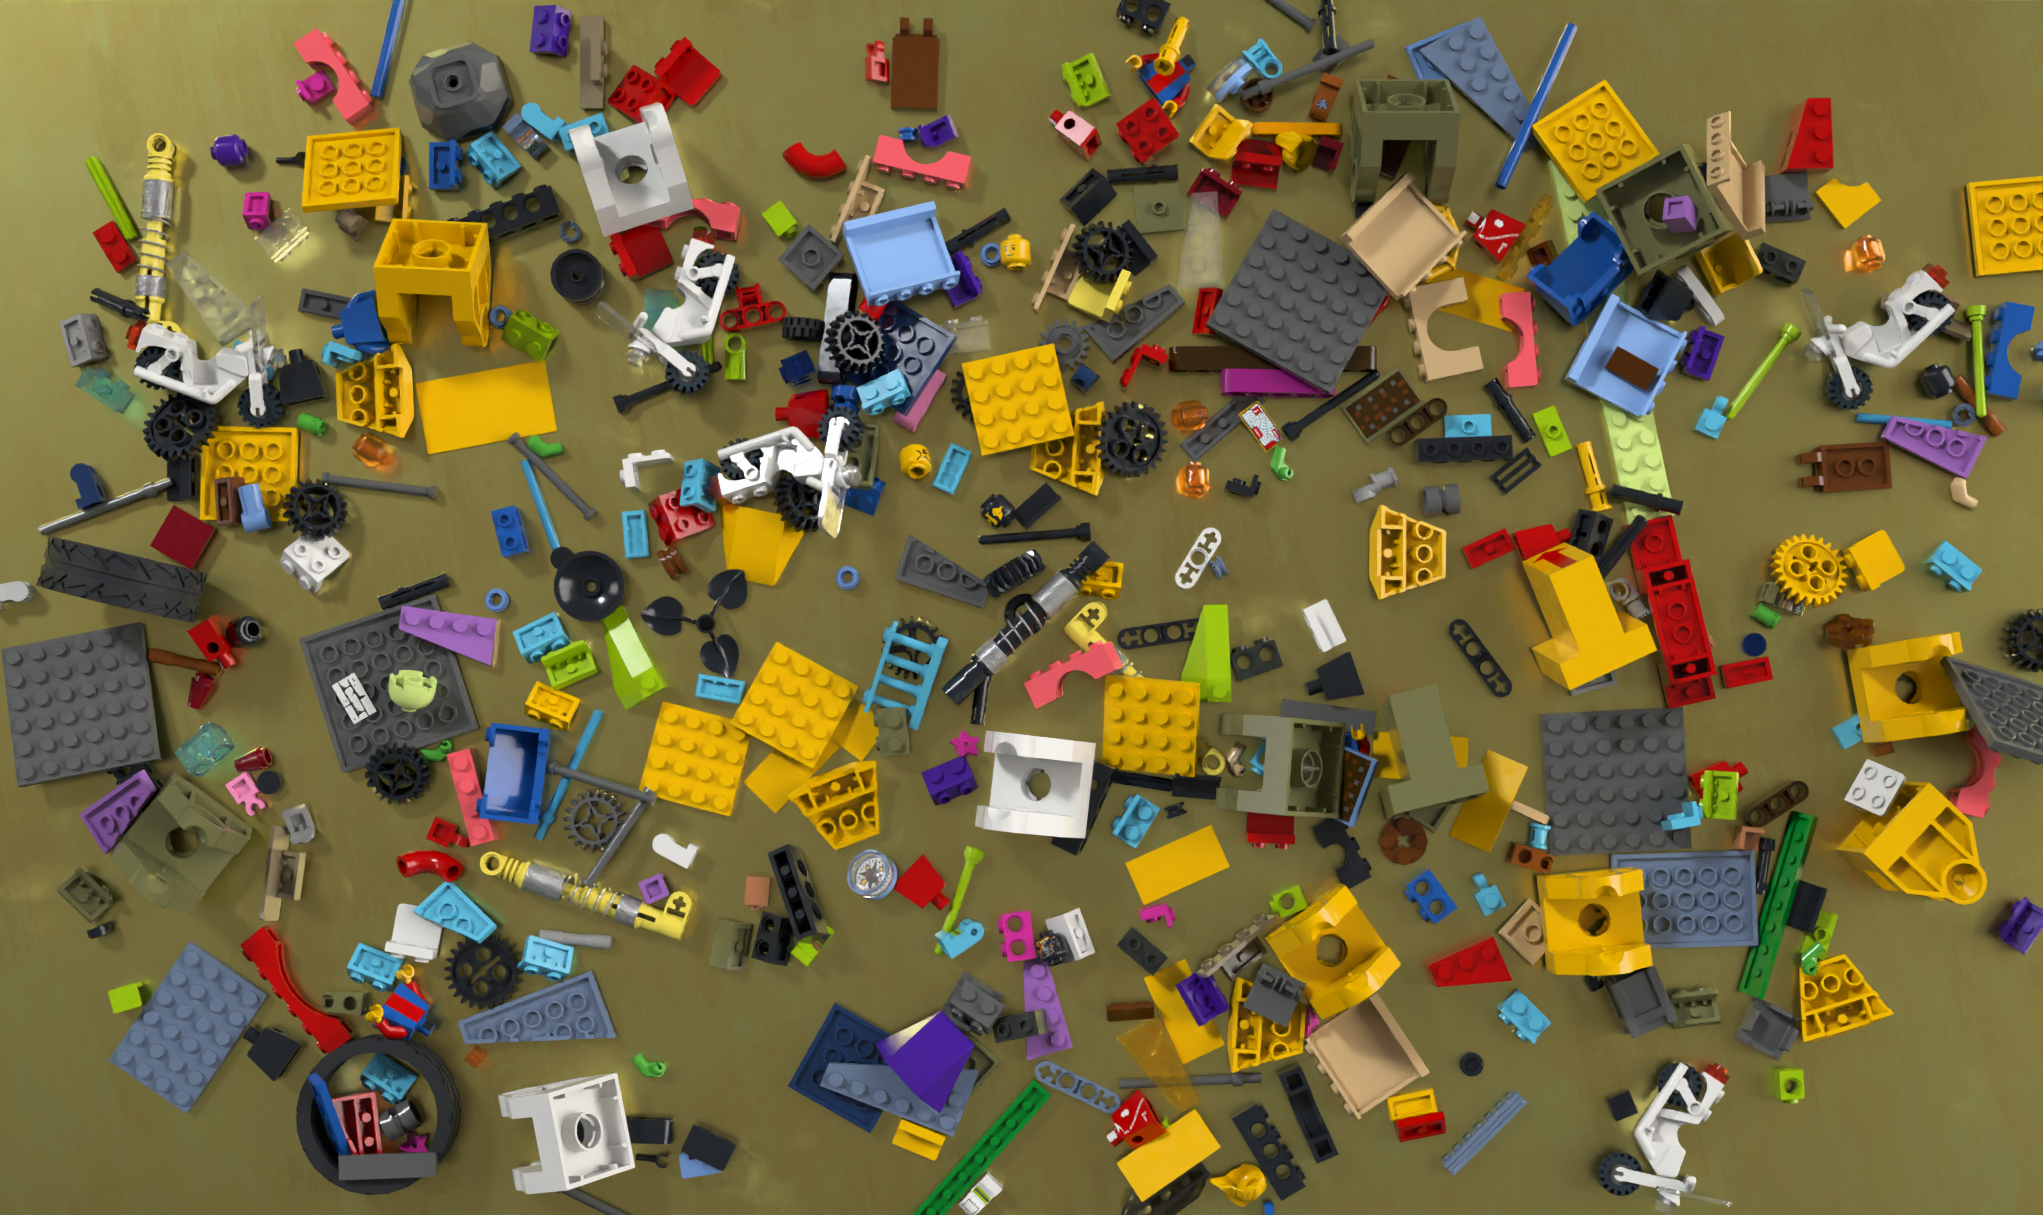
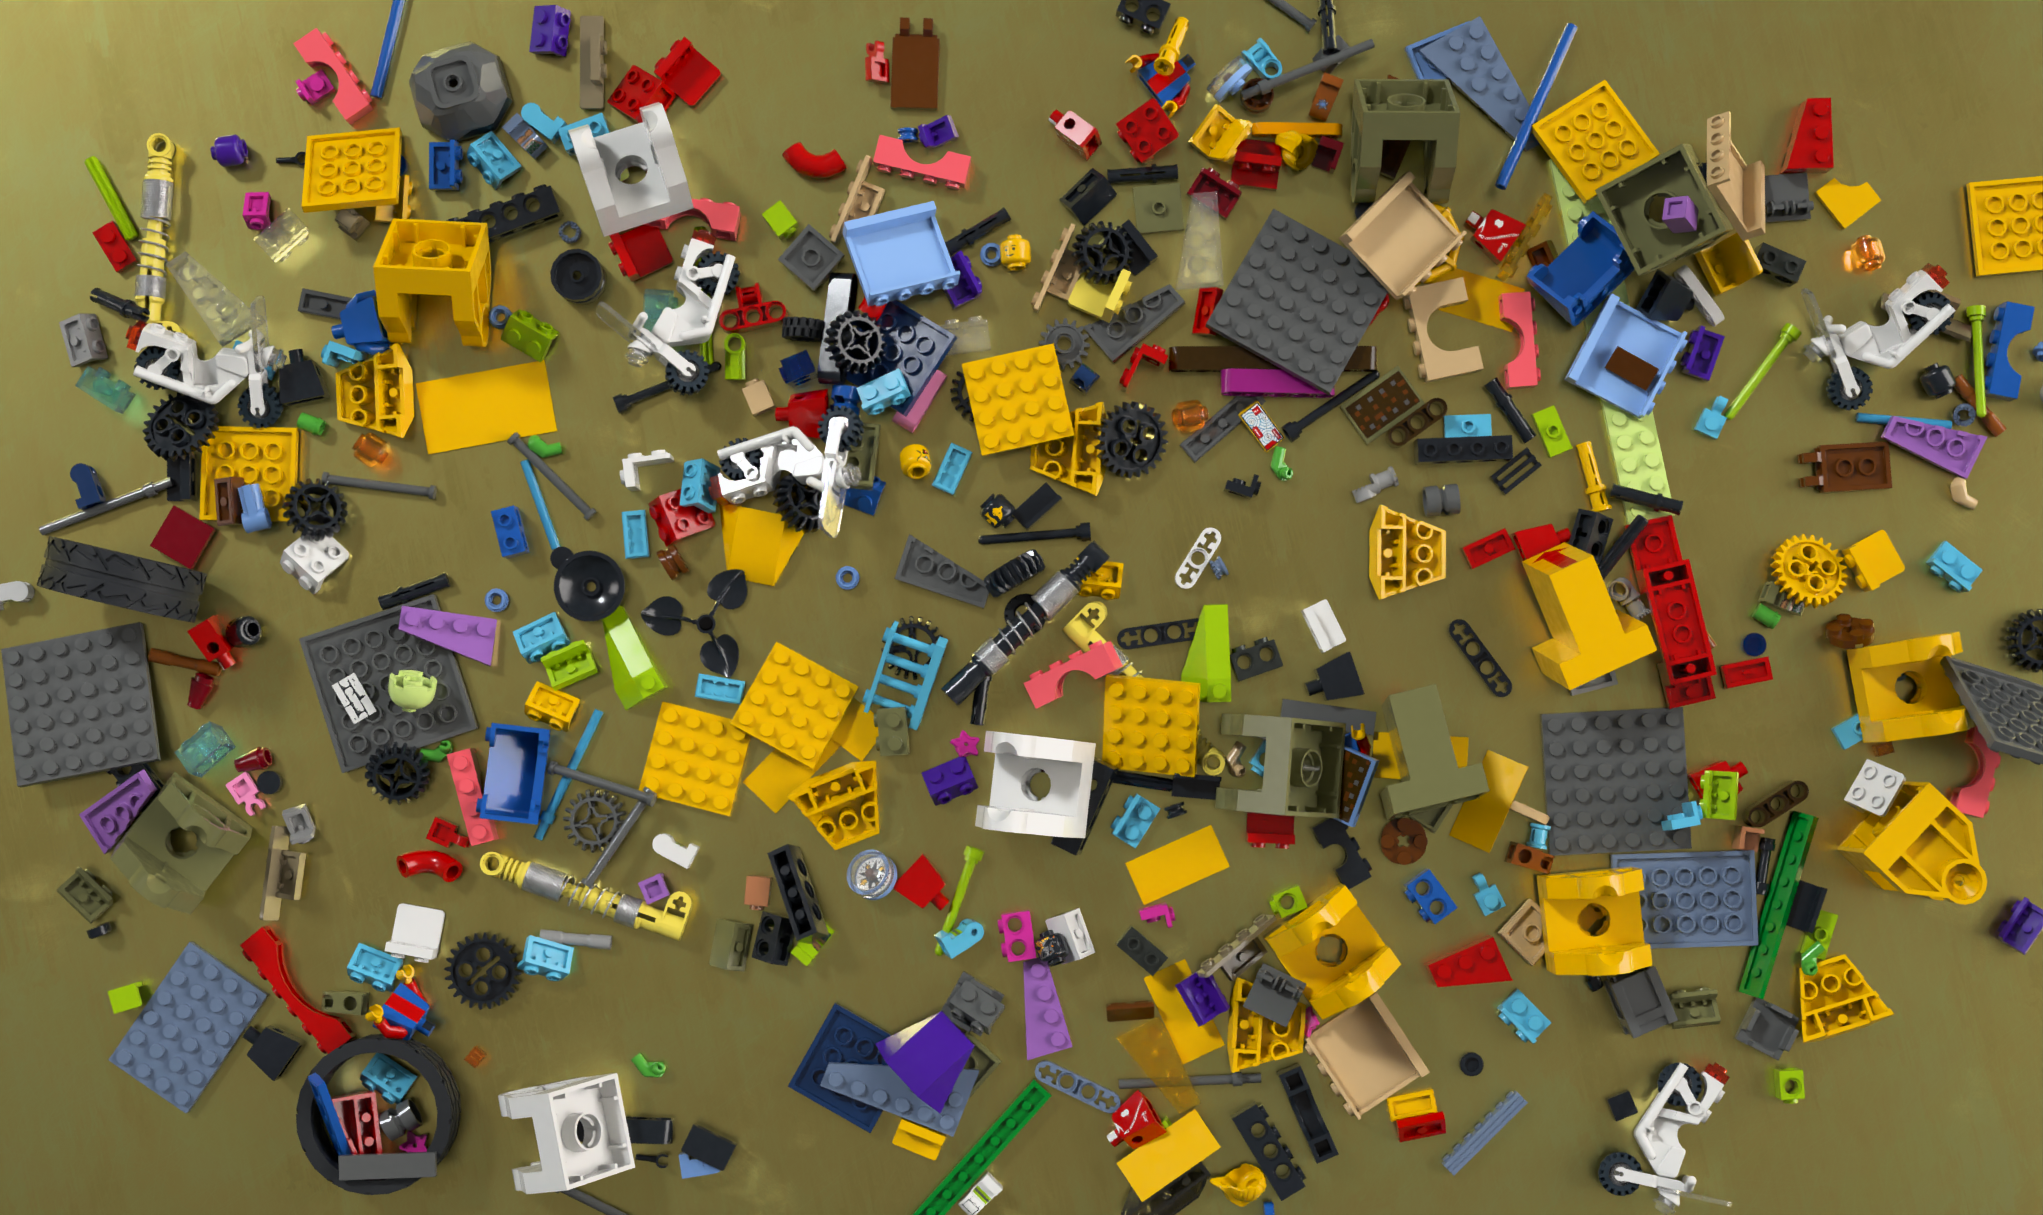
(456, 912): medium azure wing -> none
(553, 1013): sand blue wing -> none
(758, 397): none -> tan brick
(1020, 1025): pearl dark grey brick -> none
(1085, 81): lime bracket -> none
(1194, 479): clear orange head -> none

